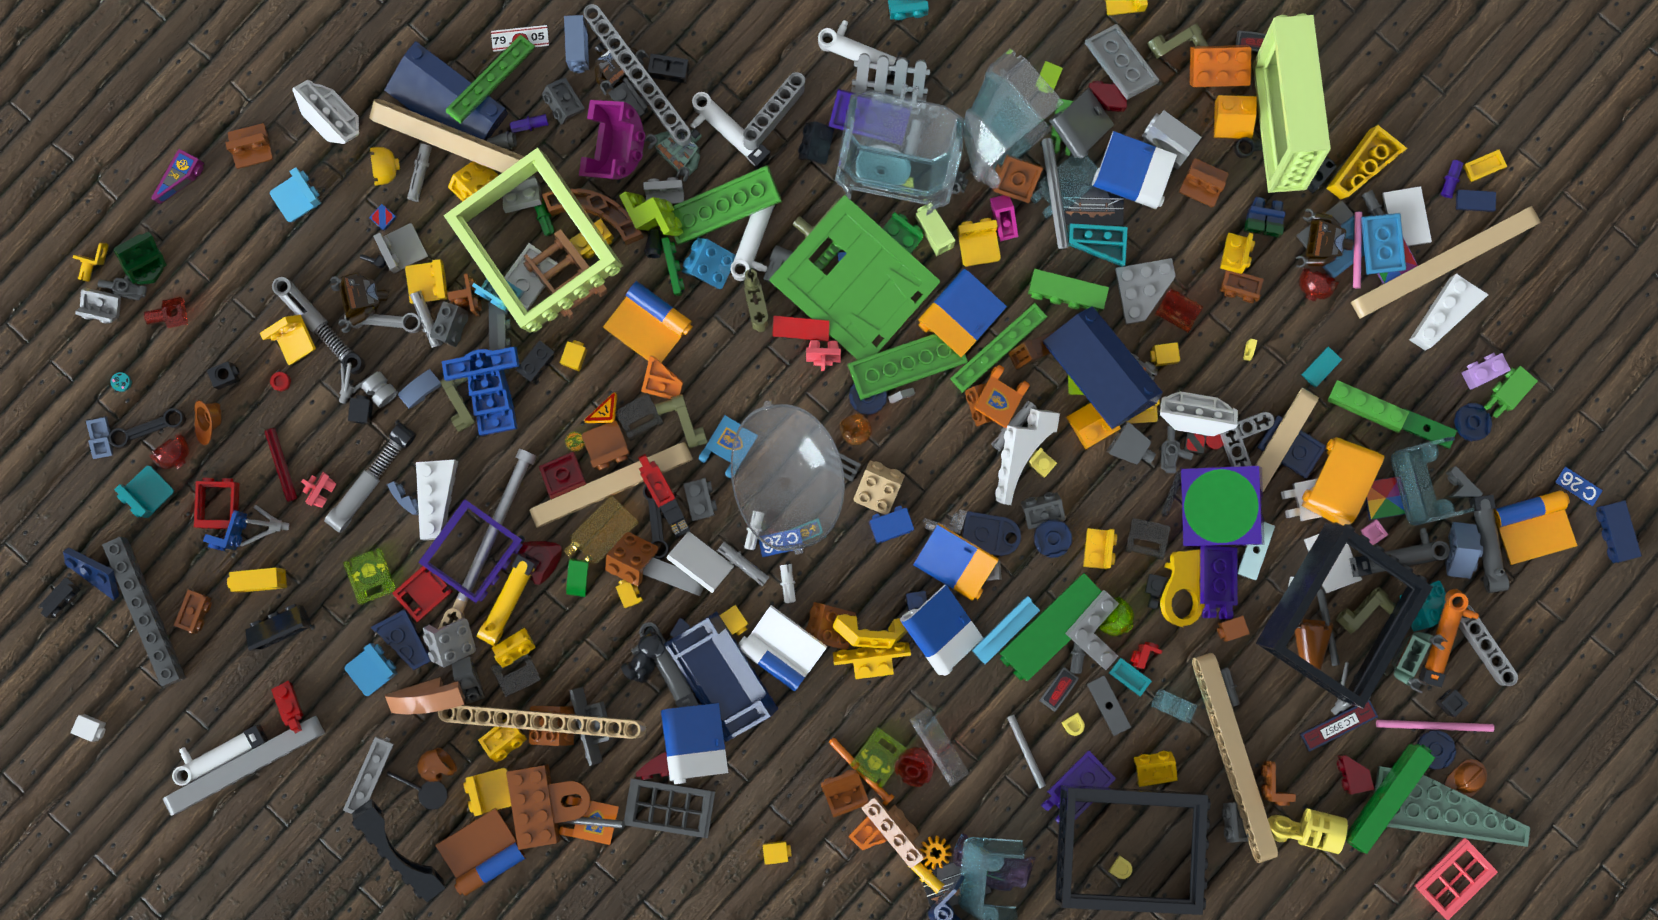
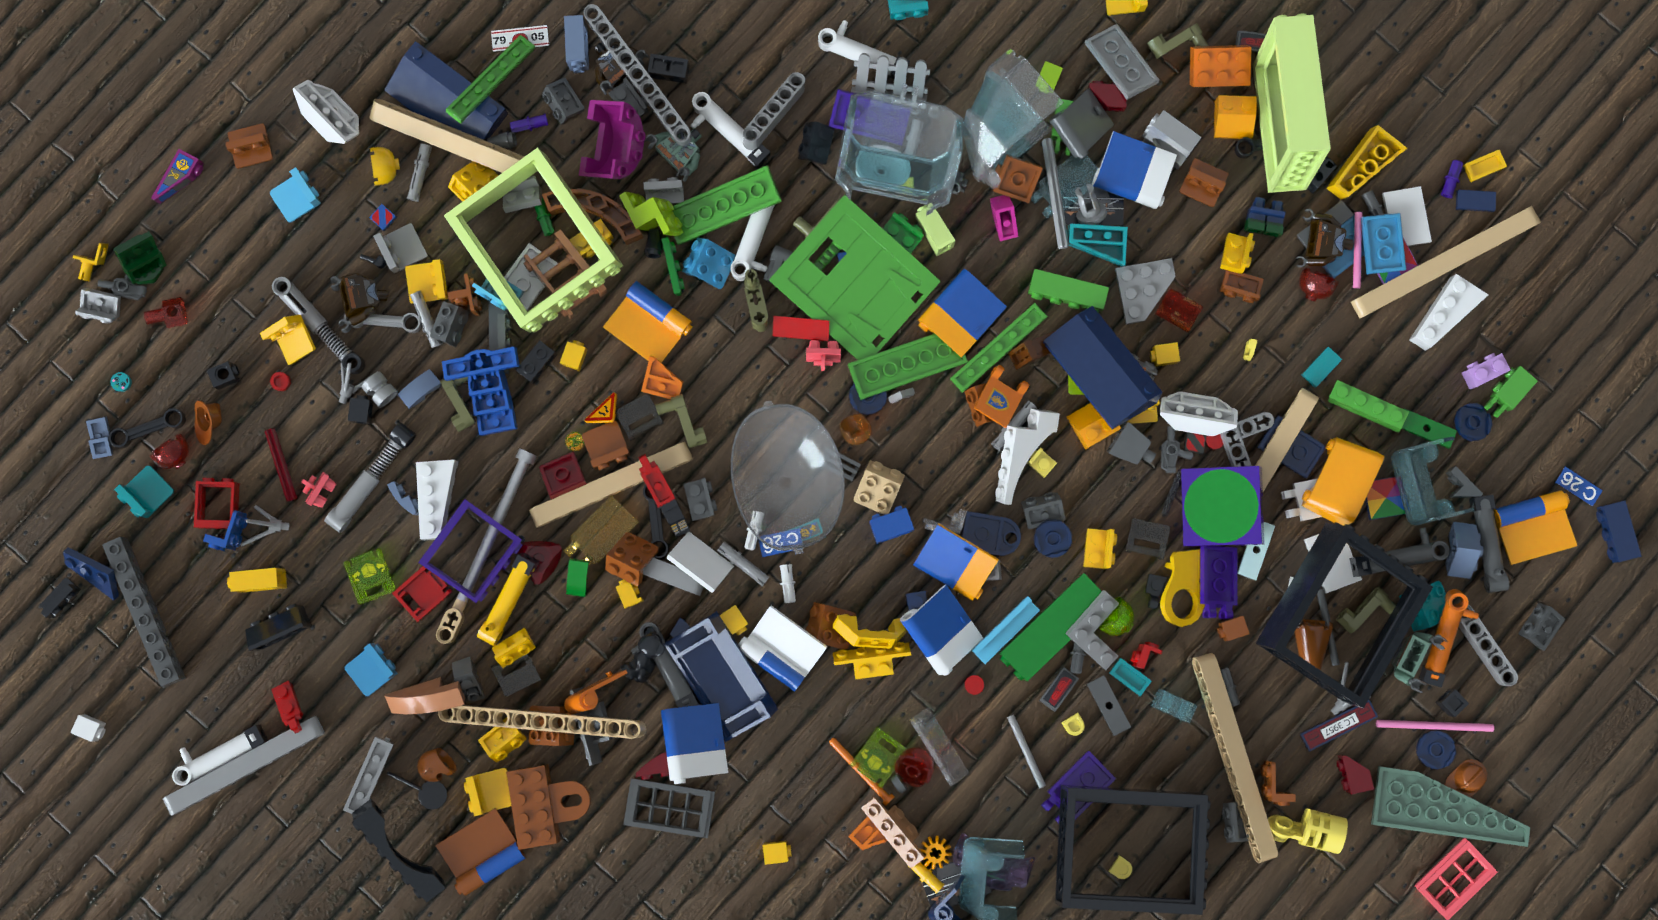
(193, 611): dark orange bracket -> none
(404, 638): dark blue wing -> none
(449, 642): light grey bracket -> none
(587, 698): none -> orange door
(588, 832): orange flag -> none
(598, 822): dark grey bar -> none
(722, 442): dark azure flag -> none
(844, 792): dark orange bracket -> none
(898, 783): none -> dark grey tile
(974, 685): none -> red tile
(978, 242): yellow bracket -> none
(1091, 211): none -> light grey piece
(1155, 768): yellow bracket -> none
(1374, 532): bright pink tile -> none
(1389, 797): green brick -> none
(1541, 626): none -> dark grey bracket

